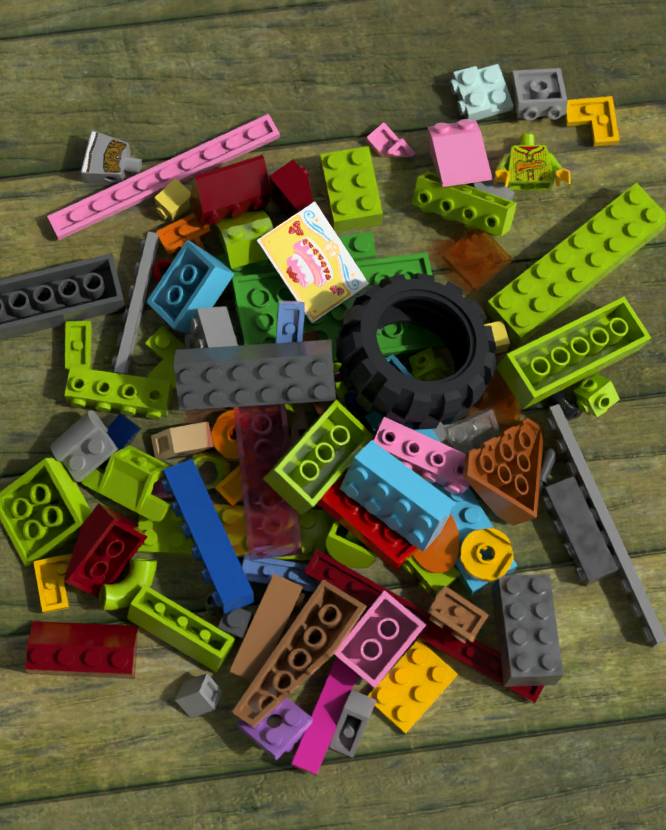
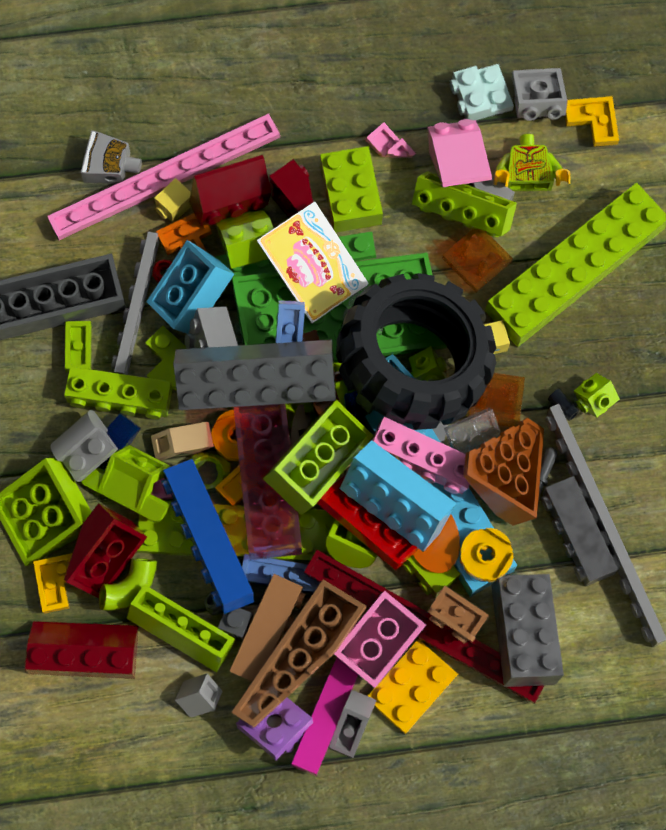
(573, 352): lime brick -> none

